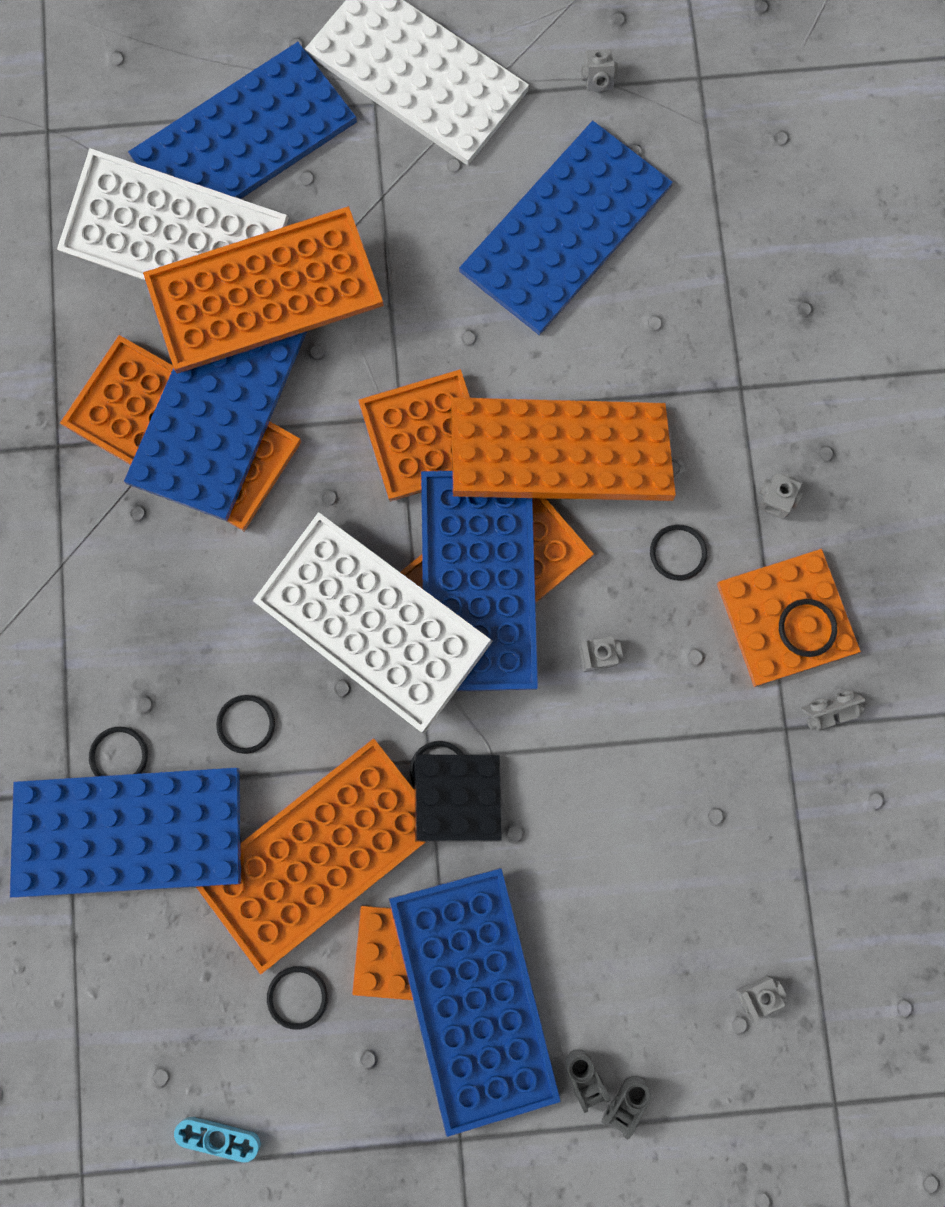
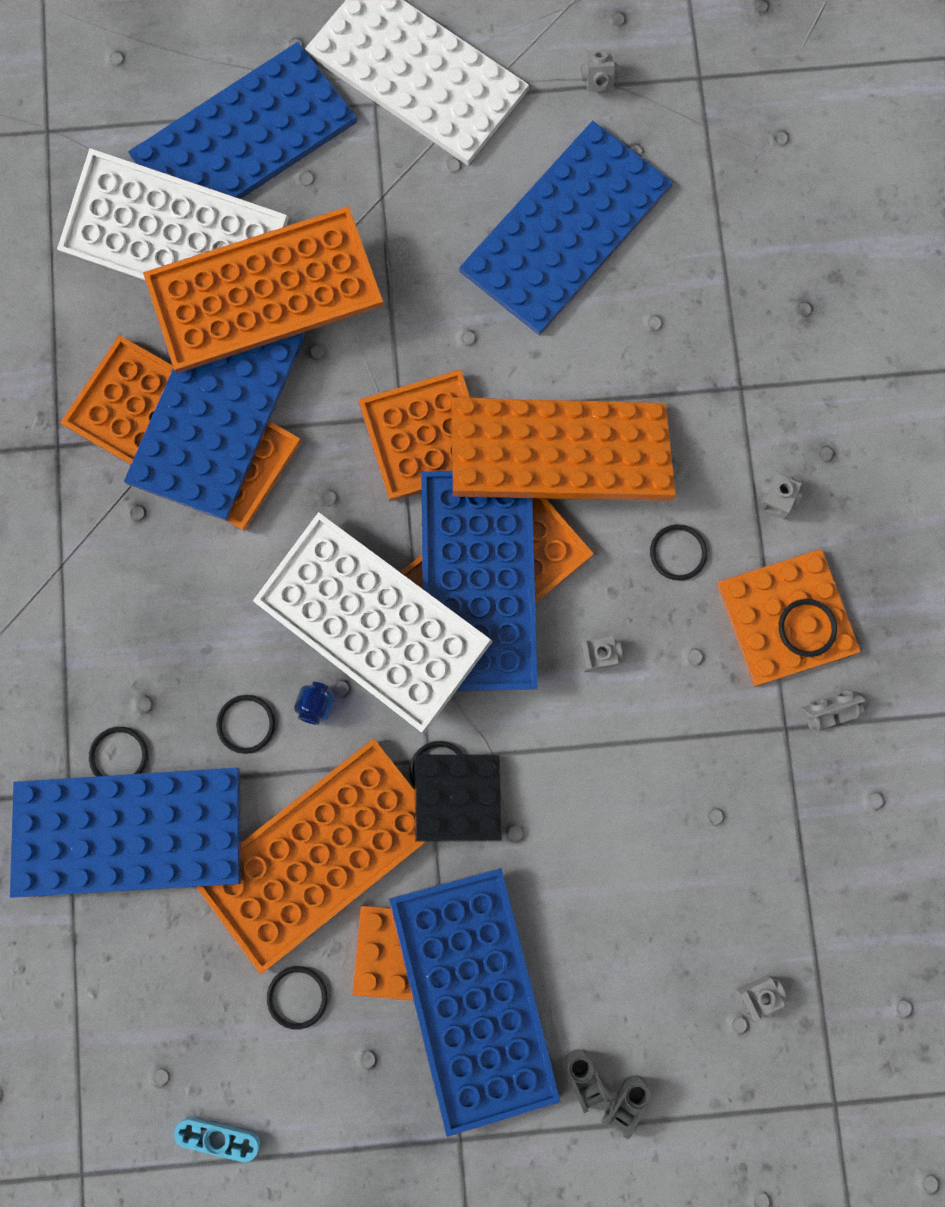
(314, 703): none -> clear blue head

